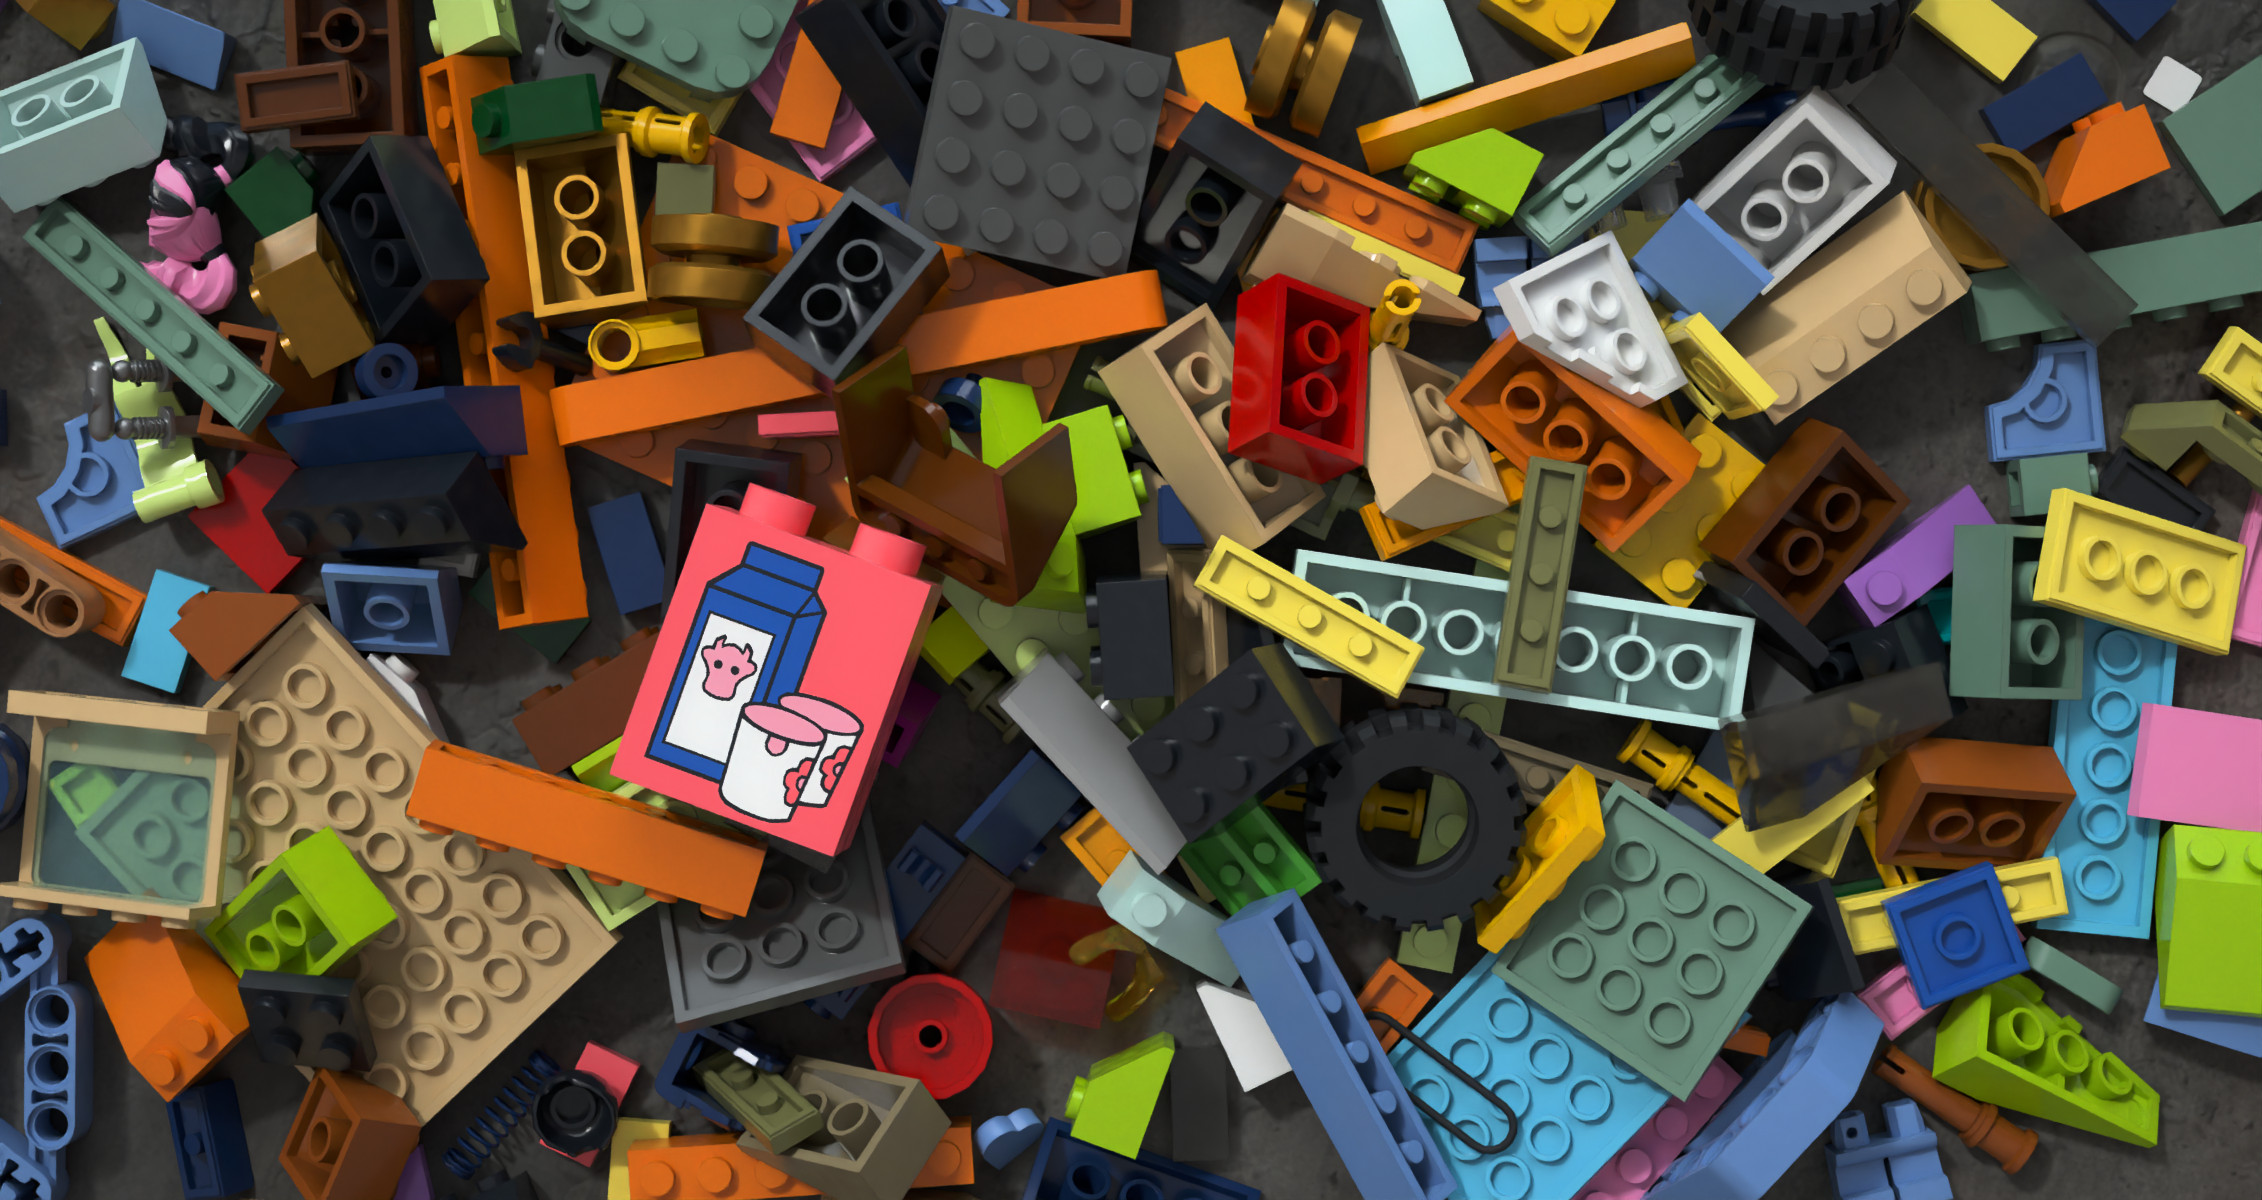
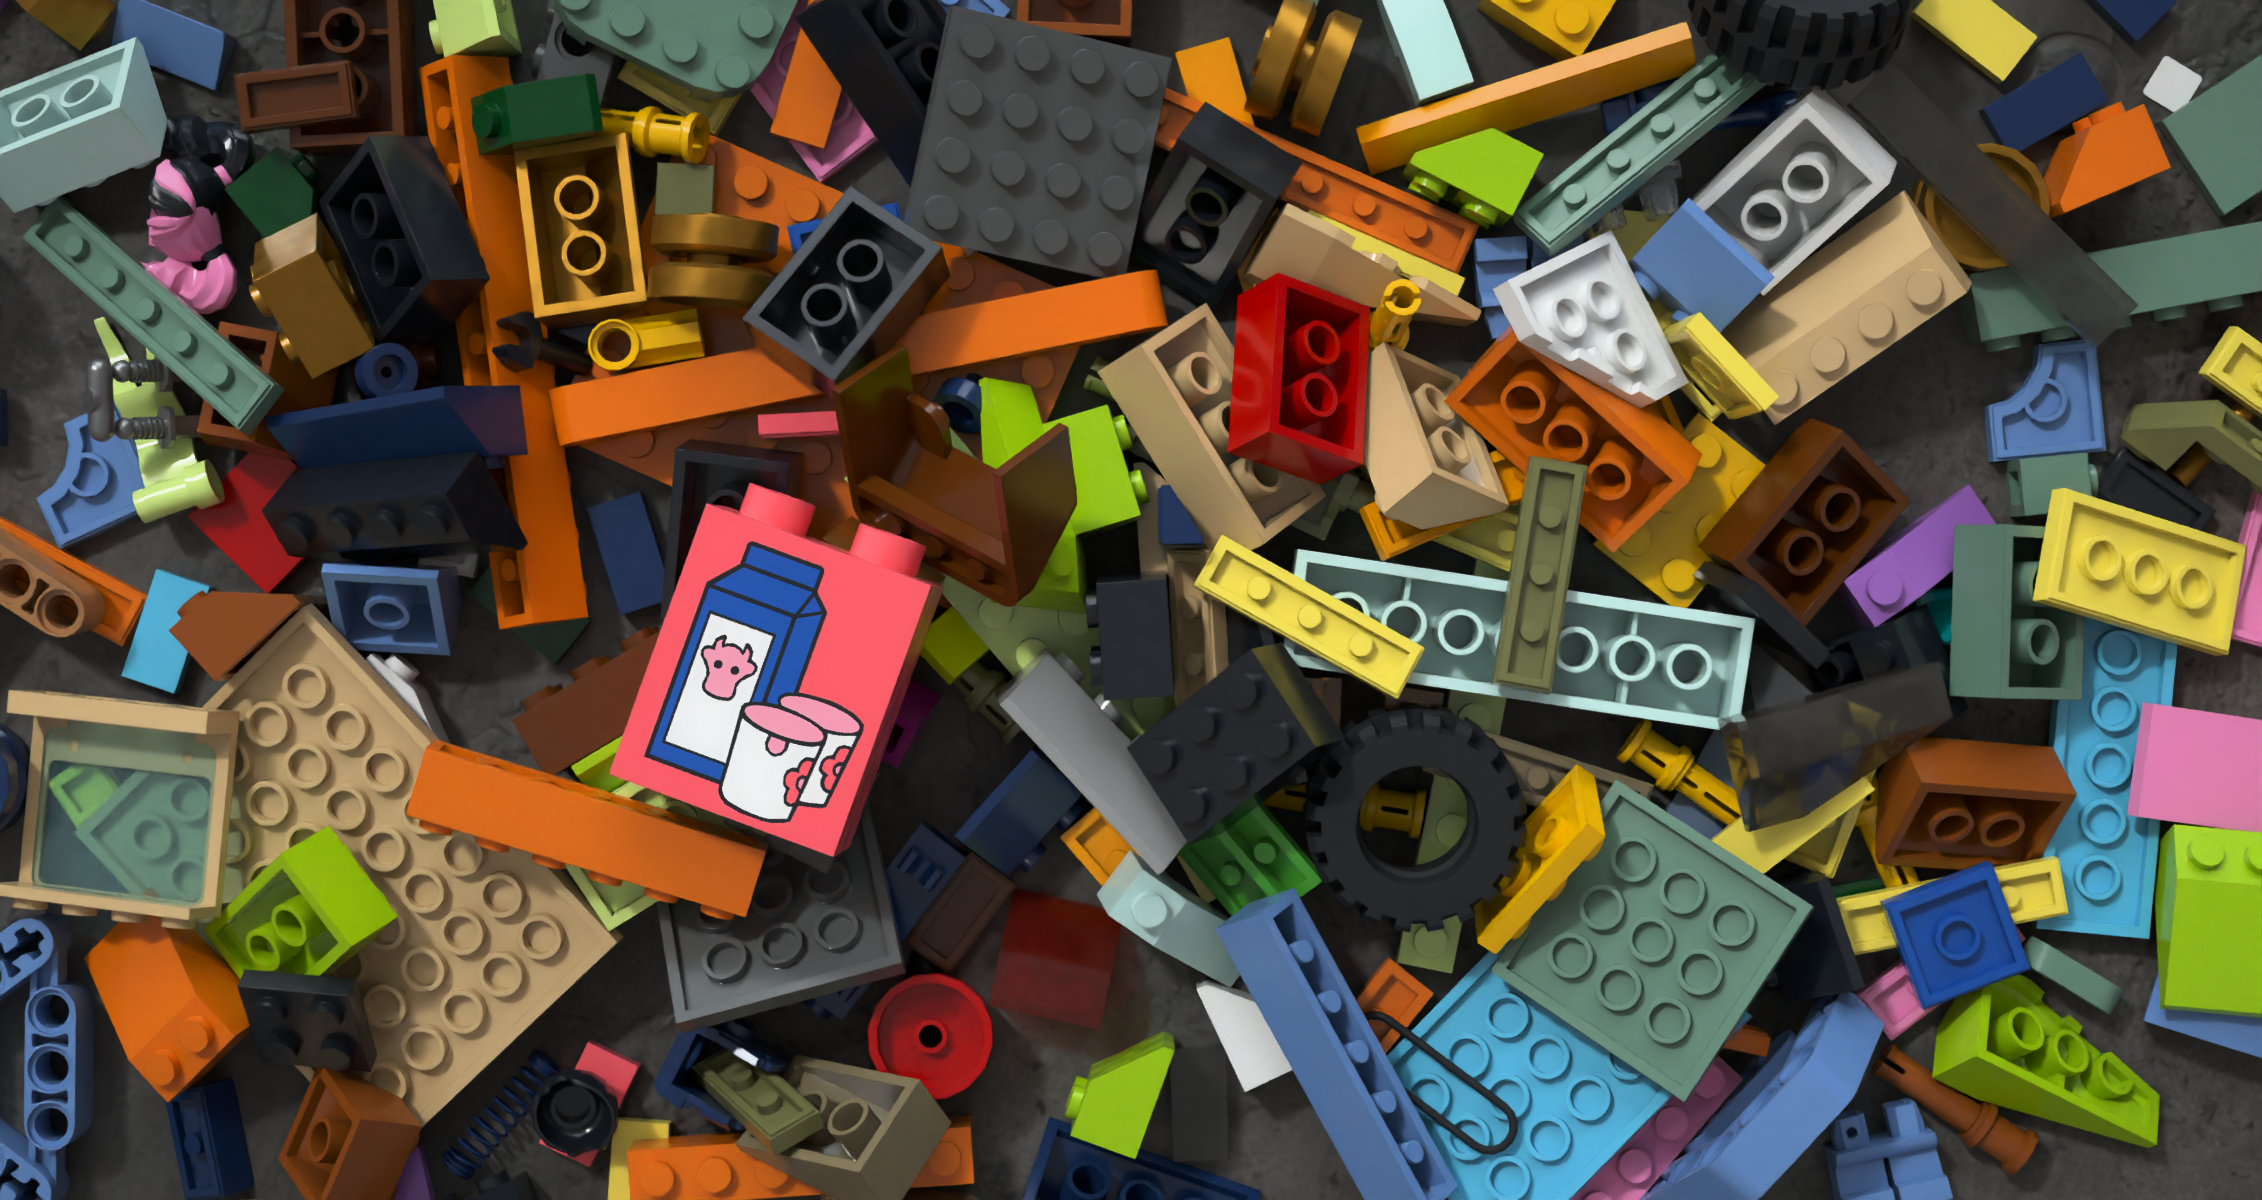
(1007, 1136): medium blue tile -> none
(1146, 971): clear yellow cap -> none

